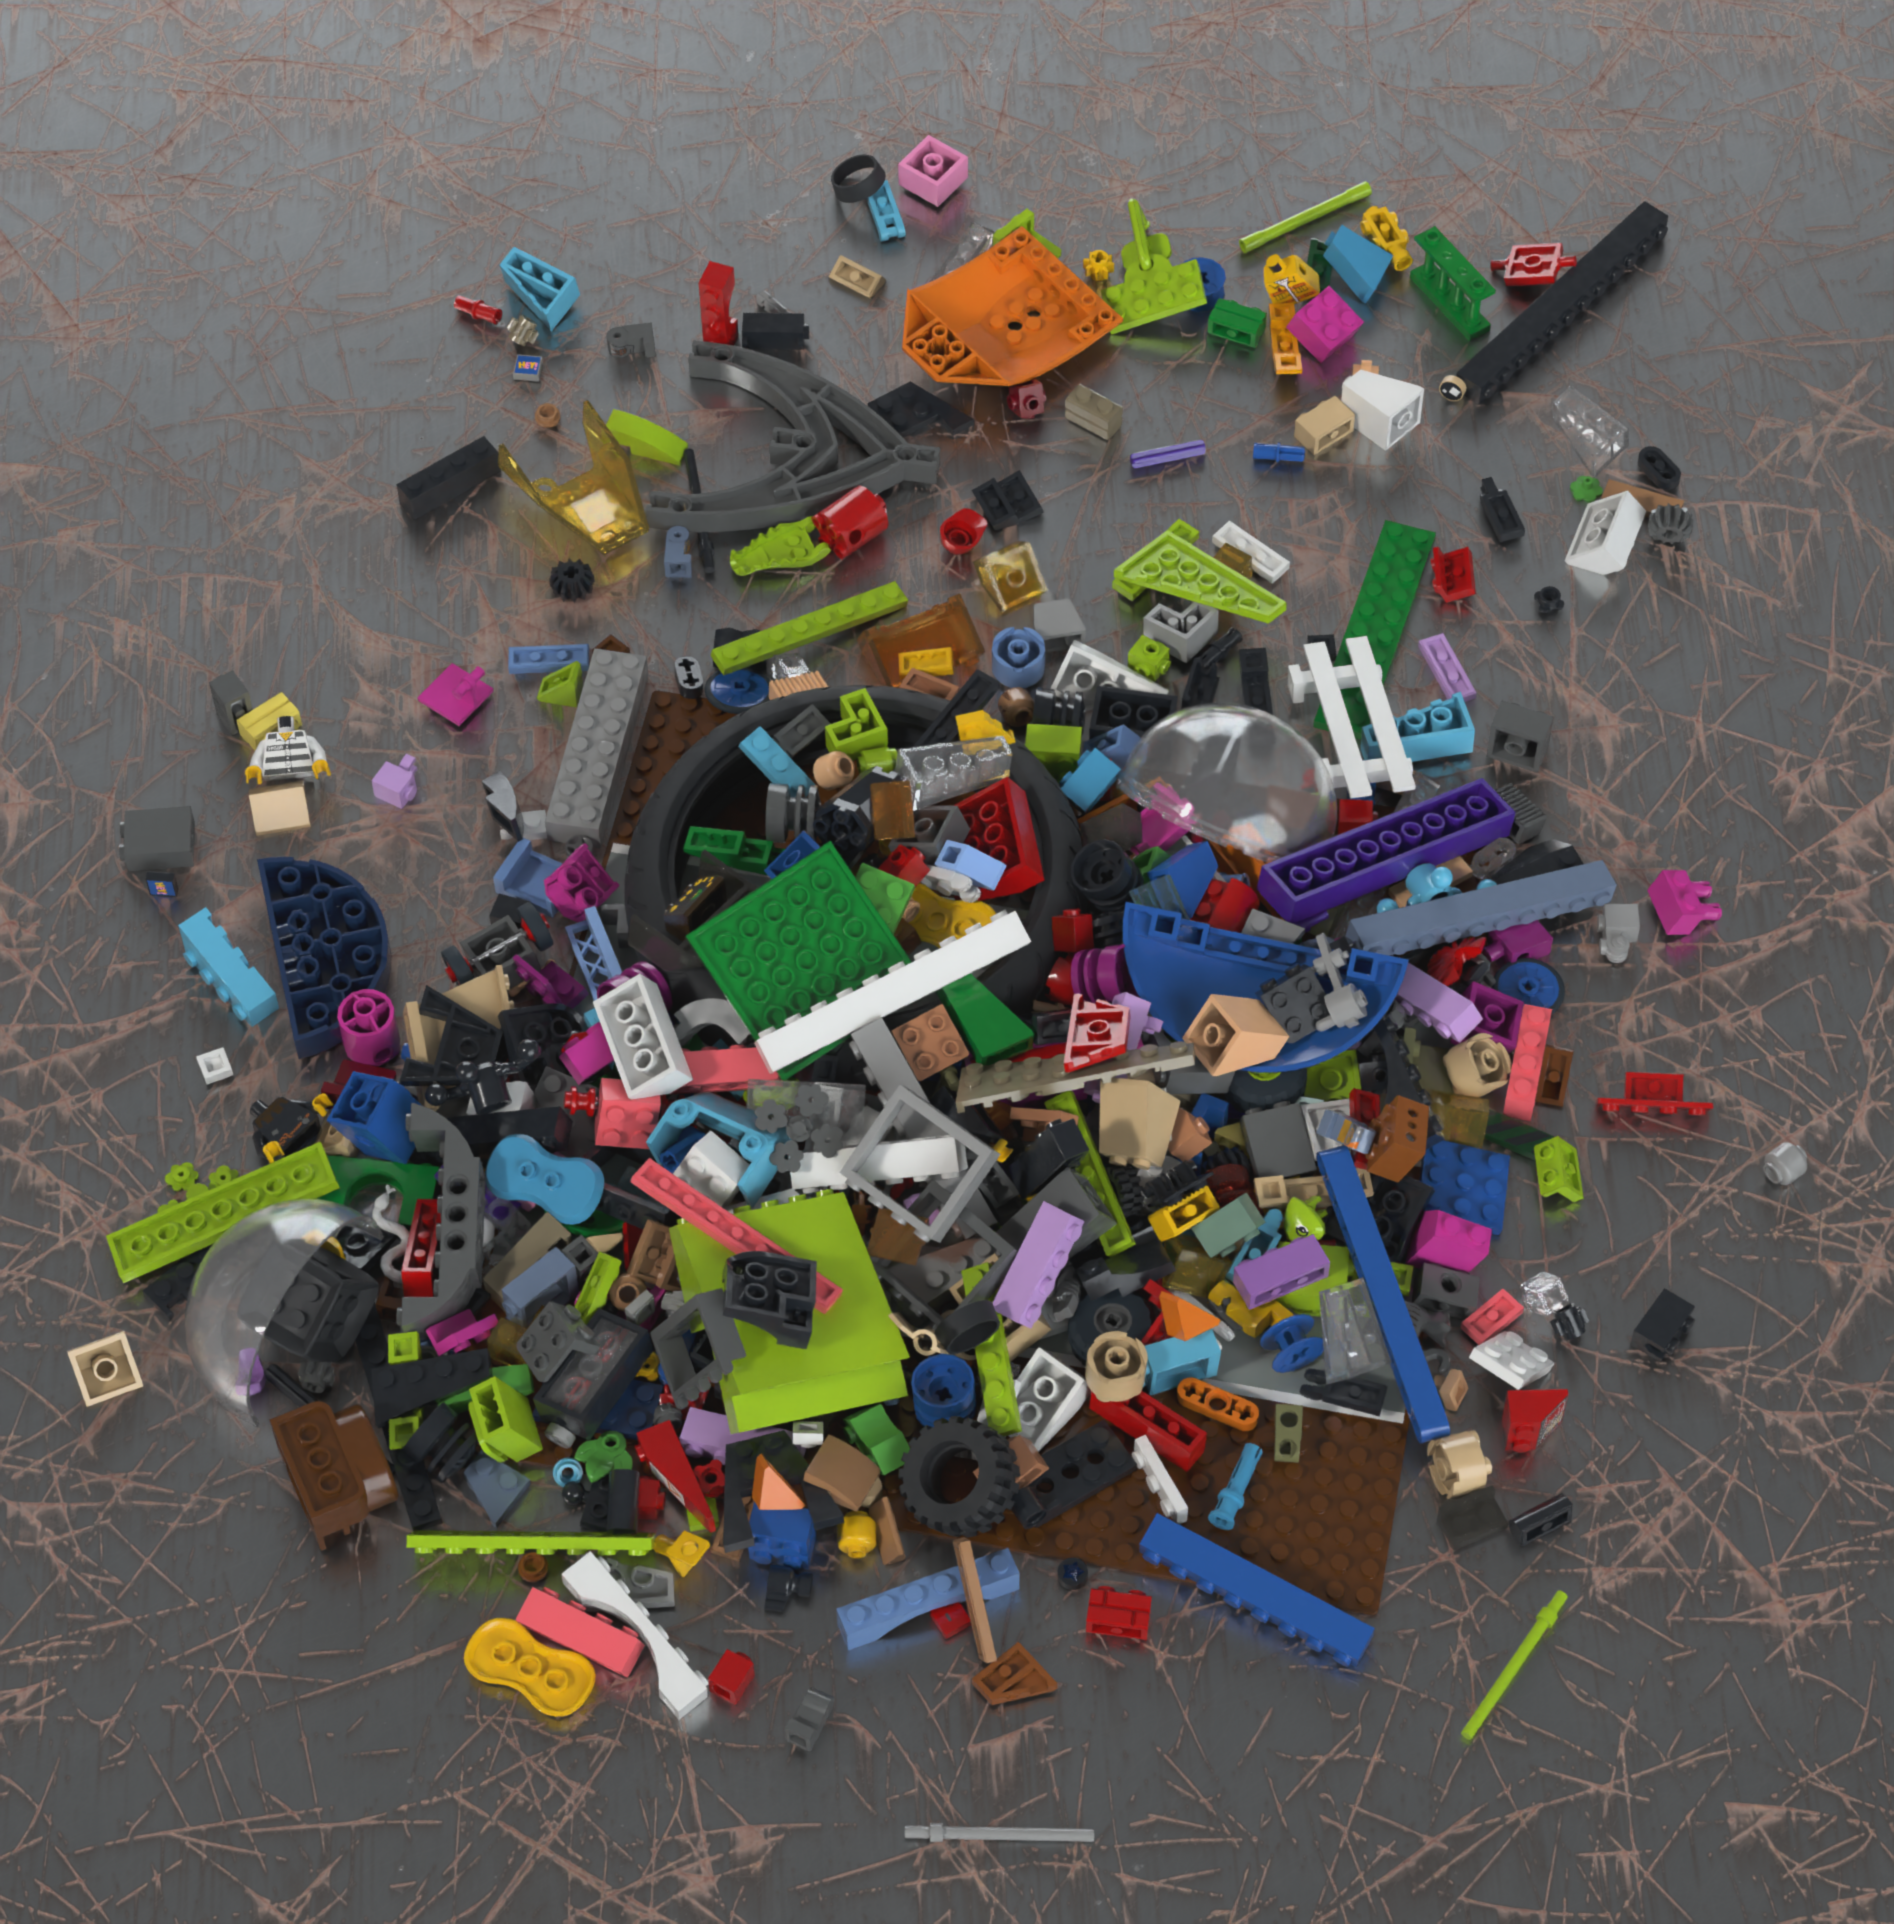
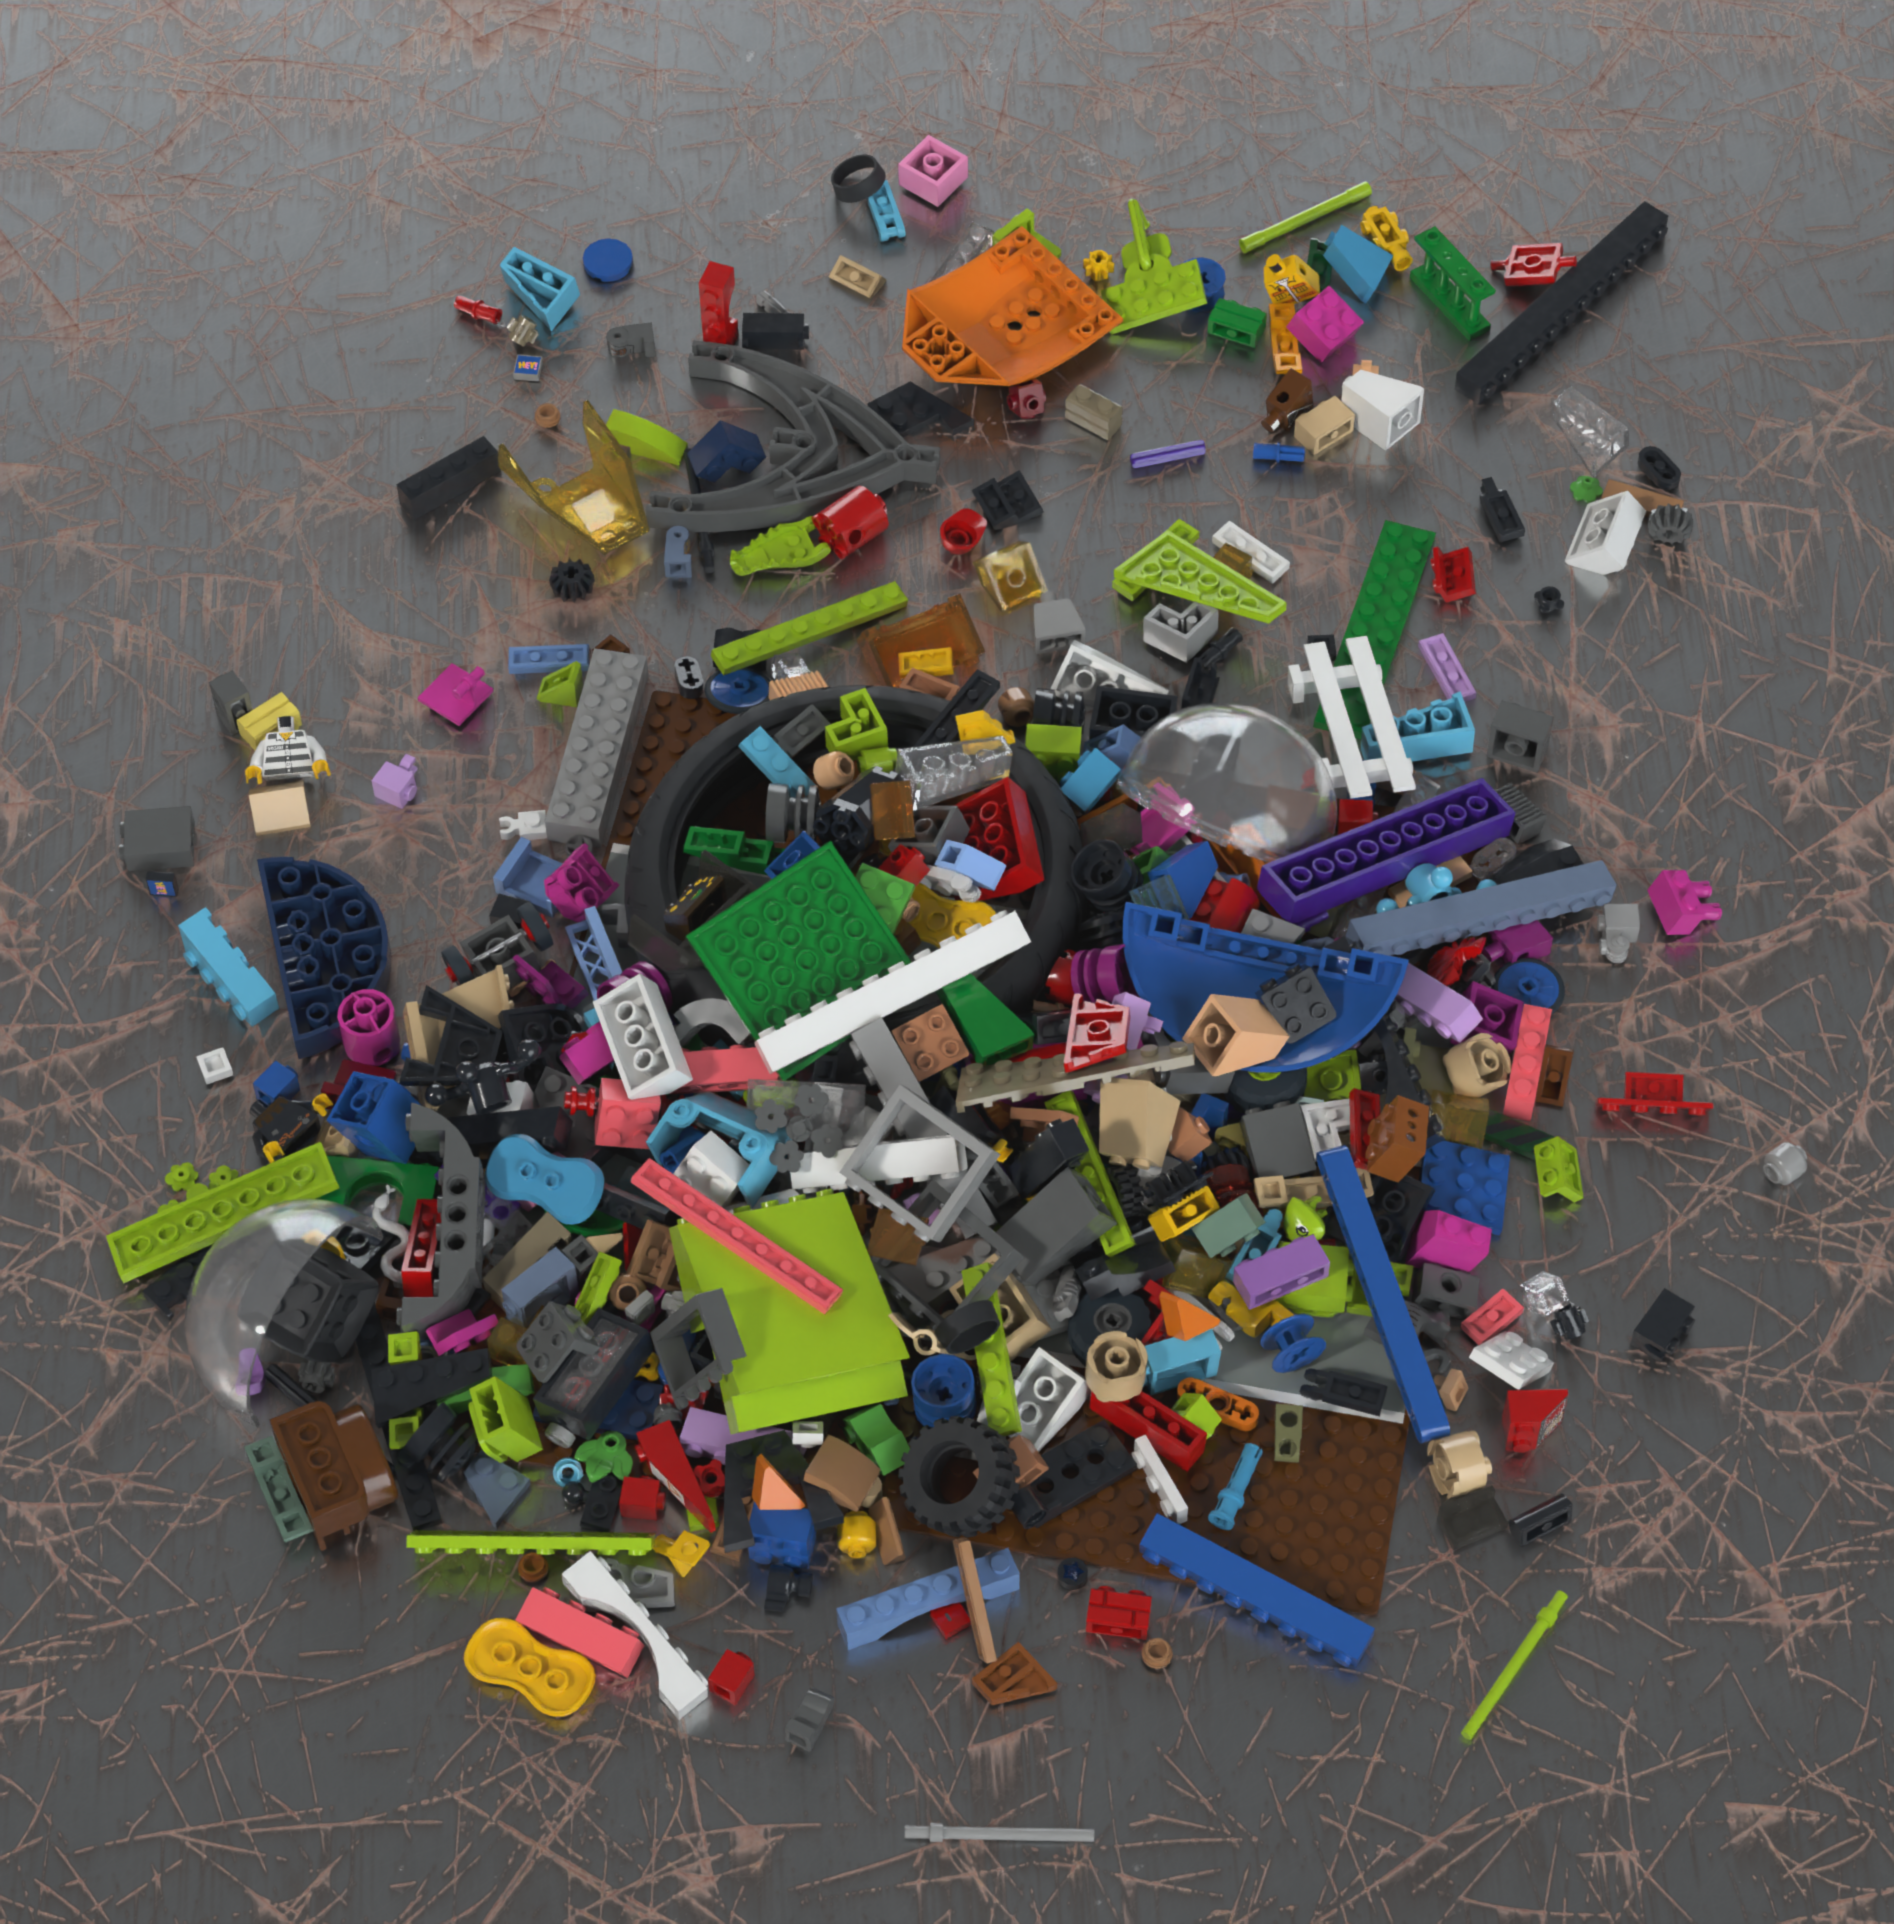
(105, 1368): tan slope -> none
(276, 1082): none -> blue brick
(278, 1489): none -> sand green slope
(503, 804): slope -> none
(607, 259): none -> blue tile
(623, 1501): black brick -> none
(725, 448): none -> dark blue brick
(772, 1294): black slope -> none
(1018, 657): medium blue brick -> none
(1037, 1264): lavender brick -> none
(1072, 931): red brick -> none
(1149, 658): lime brick -> none
(1157, 1653): none -> medium nougat plate
(1198, 1411): none -> lime brick
(1255, 679): black slope -> none
(1288, 401): none -> reddish brown torso
(1345, 1003): light grey piece -> none
(1346, 1131): sand blue leg -> none
(1350, 1332): clear wedge -> none
(1452, 388): tile -> none

